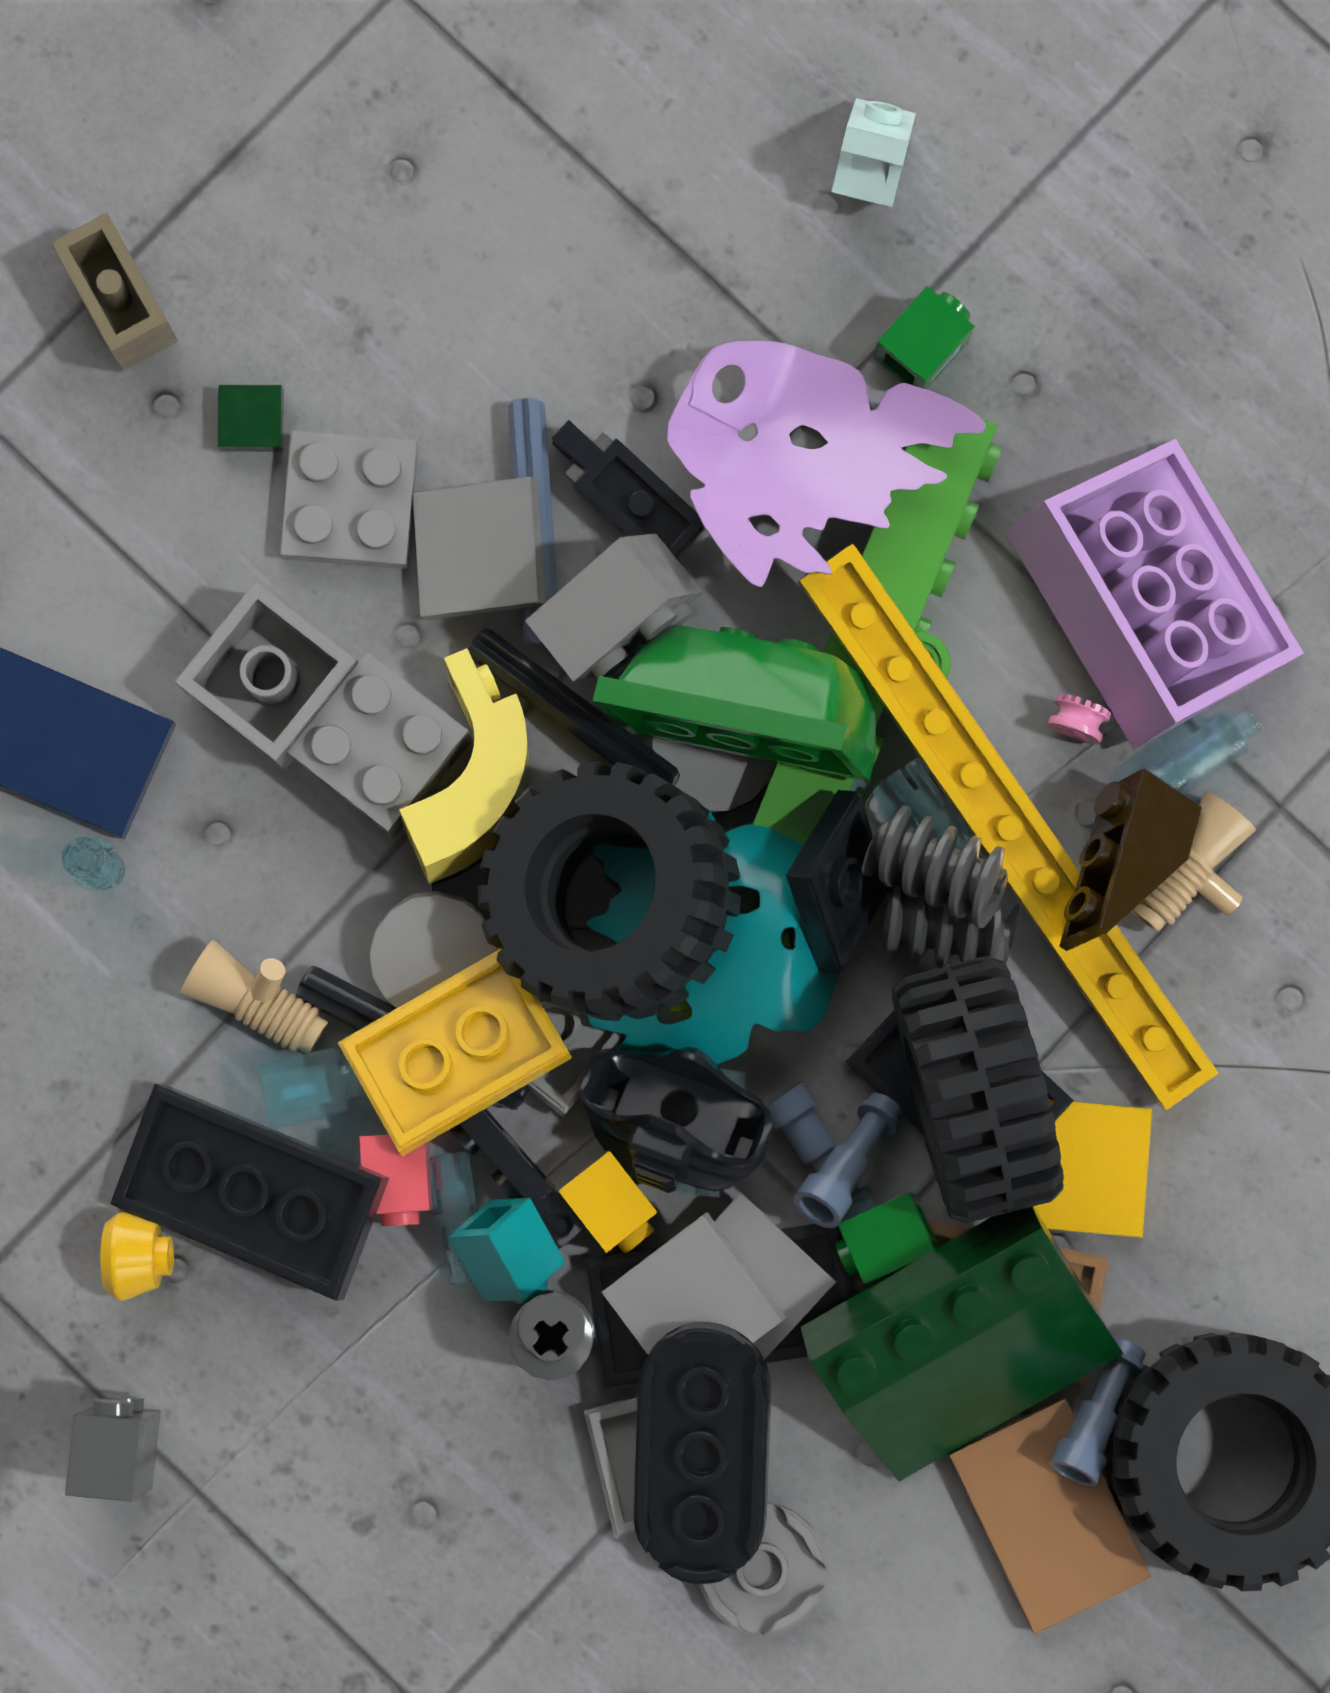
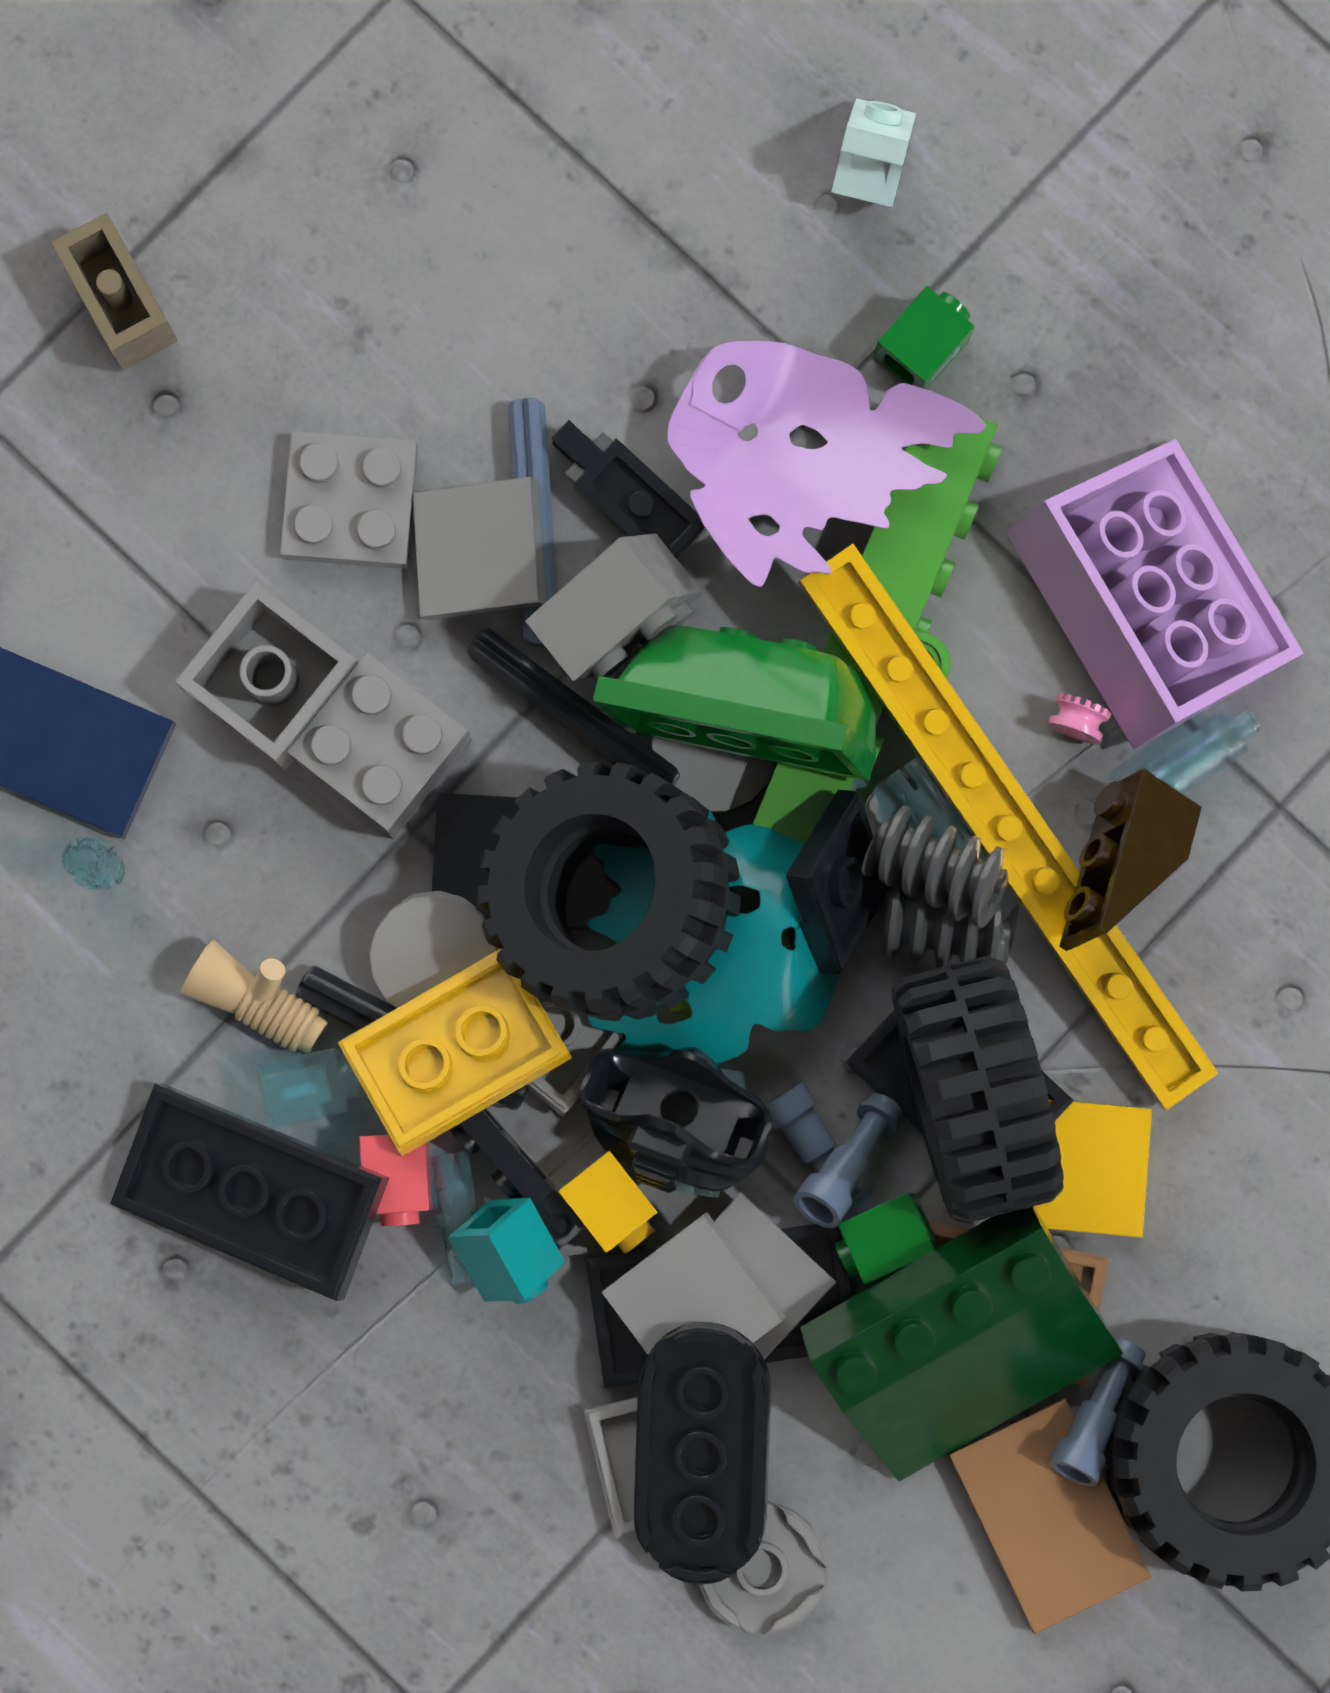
(113, 1449): dark grey brick -> none
(133, 1256): yellow cone -> none
(250, 418): dark green tile -> none
(459, 822): light yellow arch -> none
(553, 1361): dark grey piece -> none
(1216, 836): tan piece -> none

